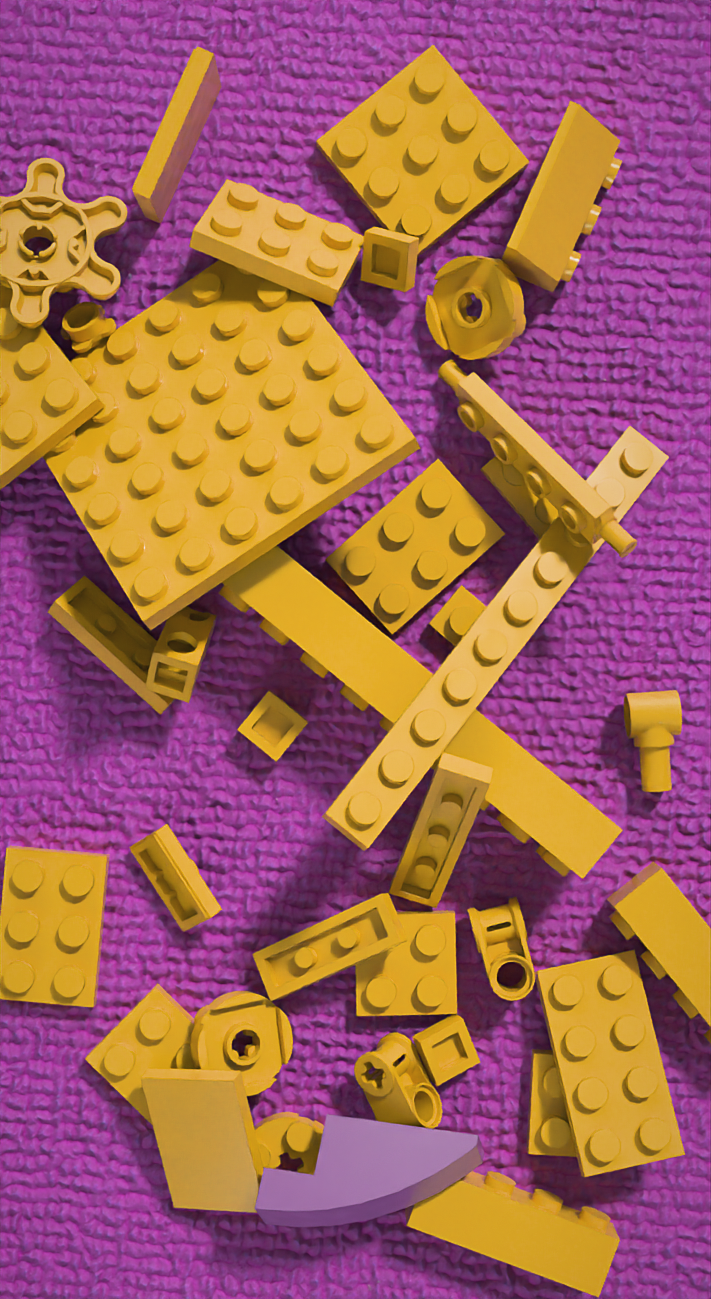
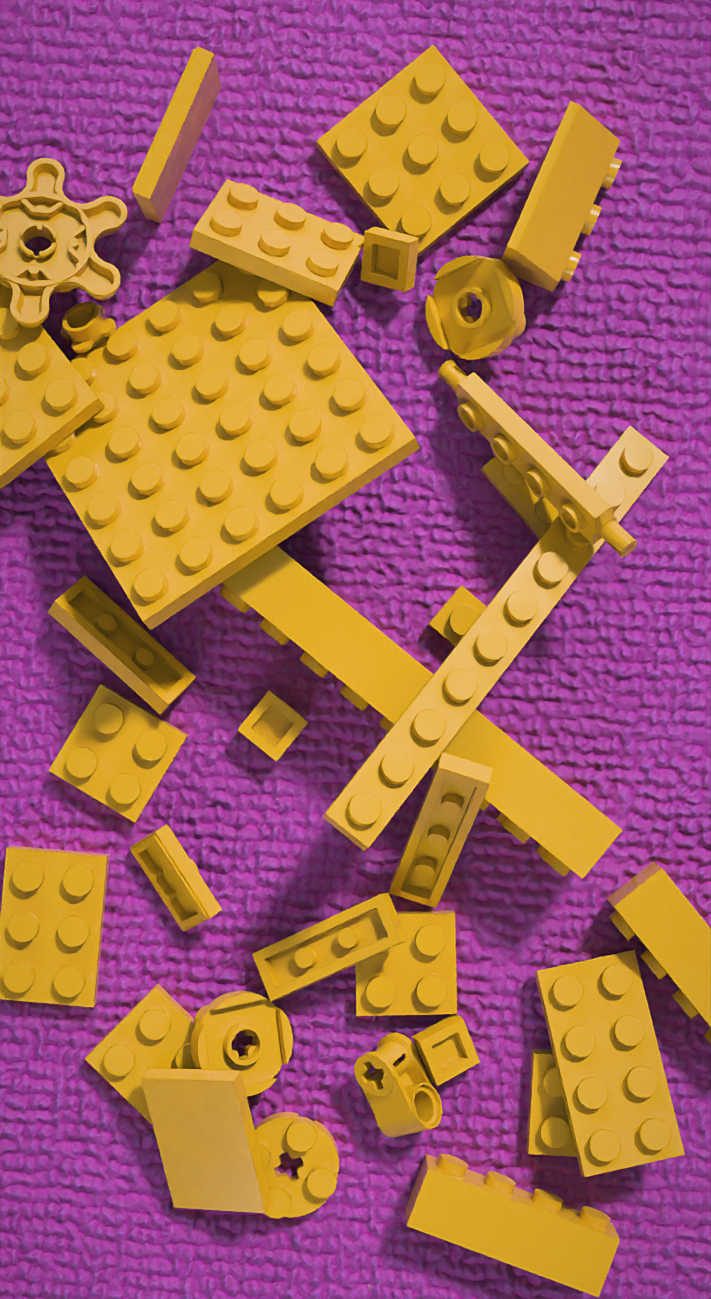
(118, 752): none -> yellow plate
(180, 653): yellow leg -> none
(367, 1173): medium lavender slope -> none
(415, 546): yellow plate -> none
(503, 945): yellow piece -> none
(653, 722): yellow pin -> none

